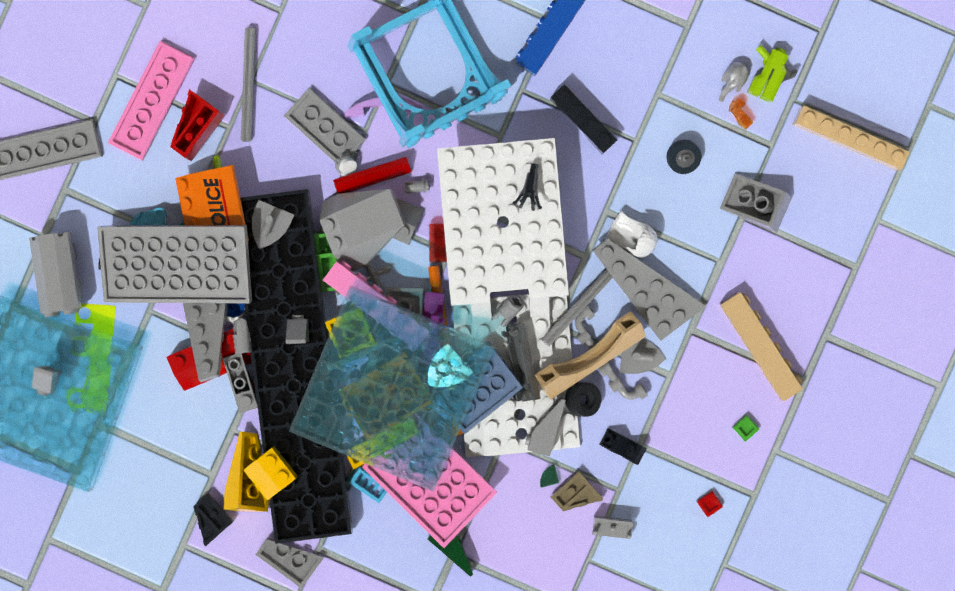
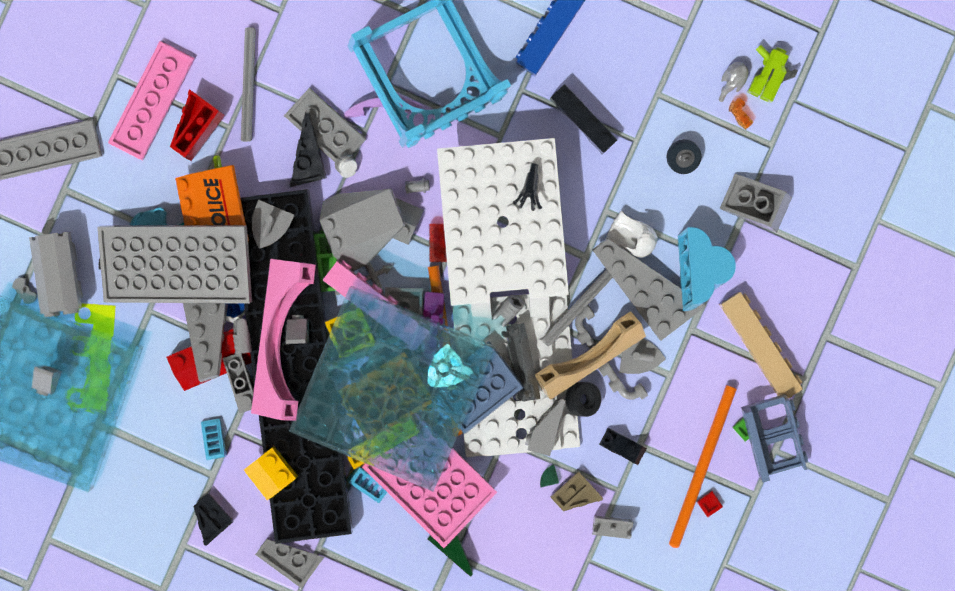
(25, 291): none -> light grey piece
(206, 440): none -> medium azure slope
(240, 491): yellow wedge -> none
(271, 393): none -> bright pink arch
(308, 161): none -> black wing
(372, 175): red tile -> none
(701, 267): none -> medium azure brick
(702, 466): none -> orange piece
(762, 438): none -> sand blue window
(850, 138): tan brick -> none

